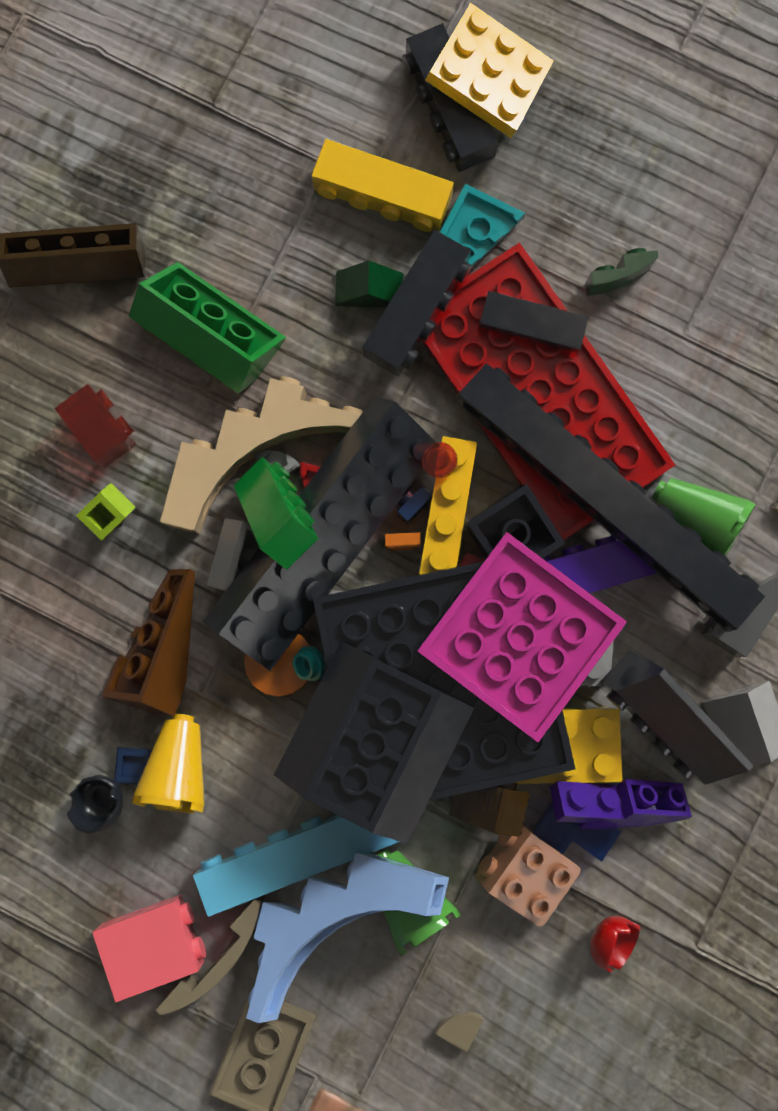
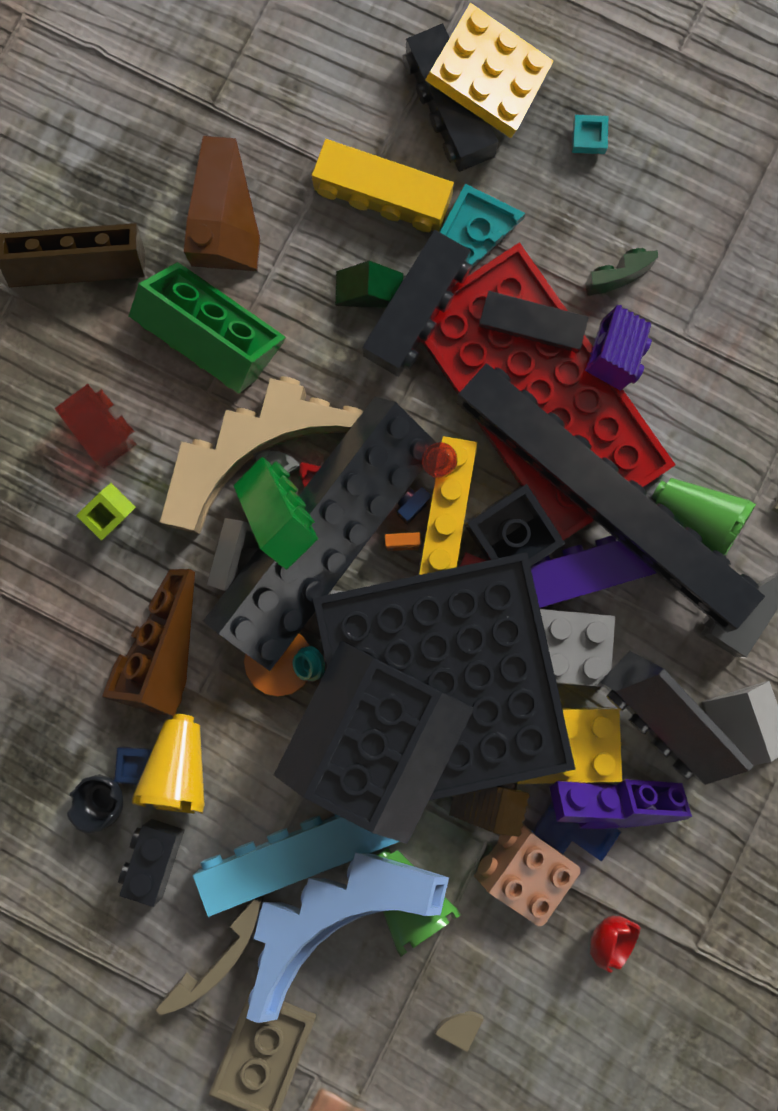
(149, 947): coral brick -> none
(151, 862): none -> black brick
(220, 213): none -> reddish brown wedge
(522, 636): dark pink plate -> none
(590, 134): none -> teal plate
(619, 348): none -> dark purple brick

